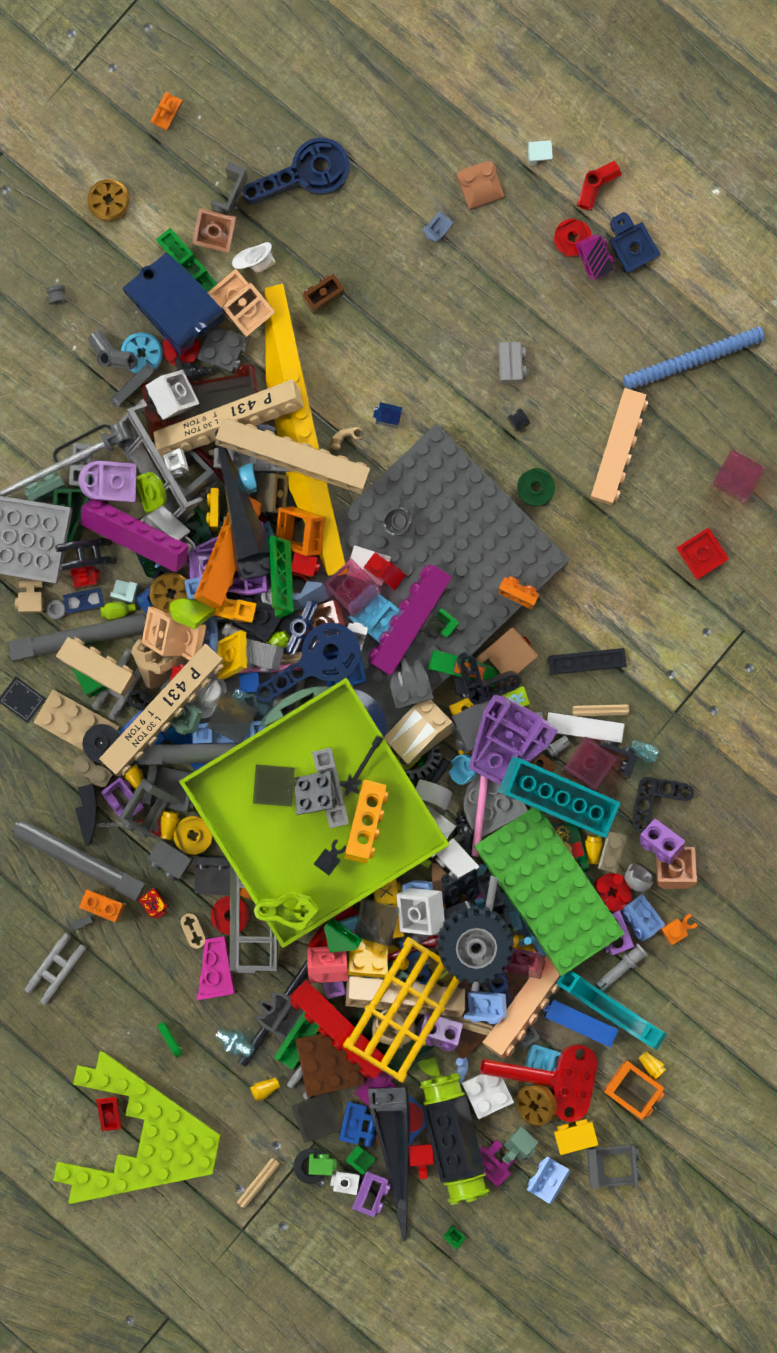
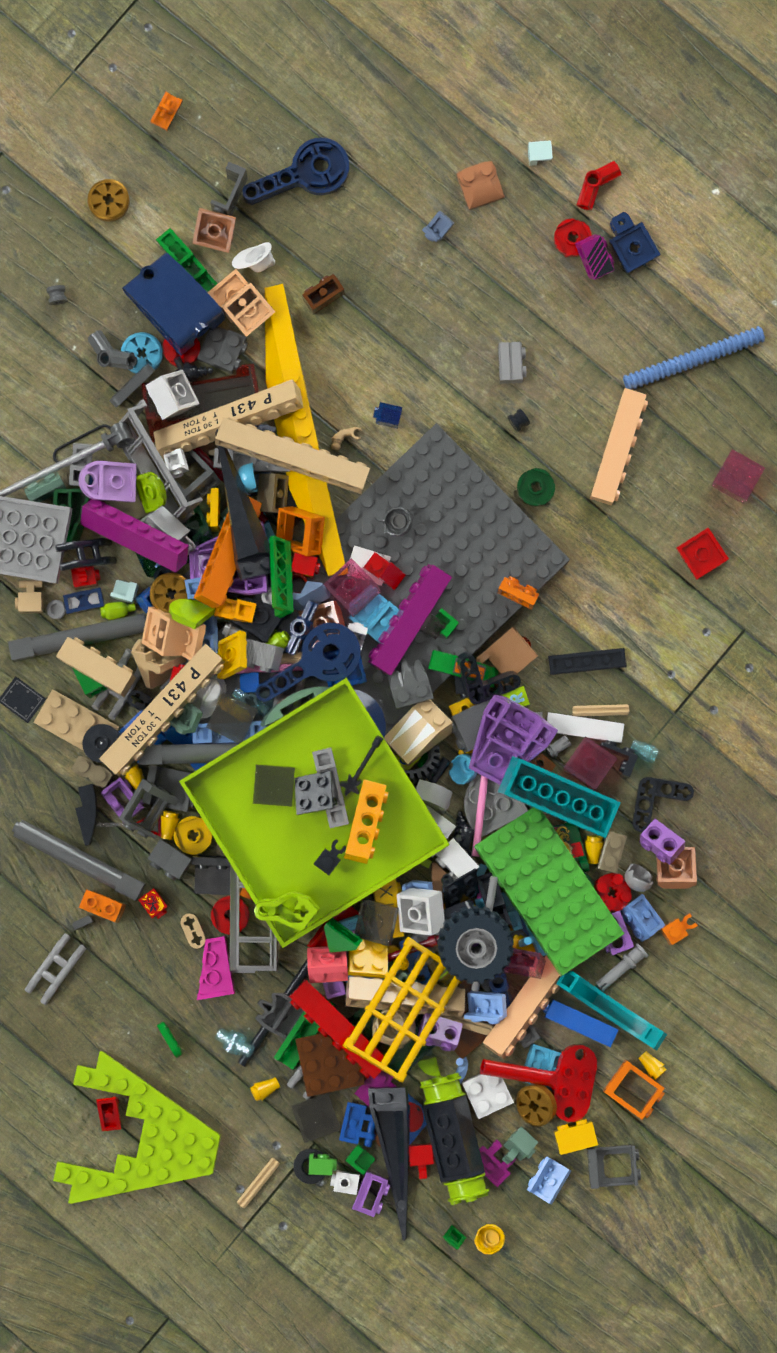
(489, 1239): none -> yellow hair

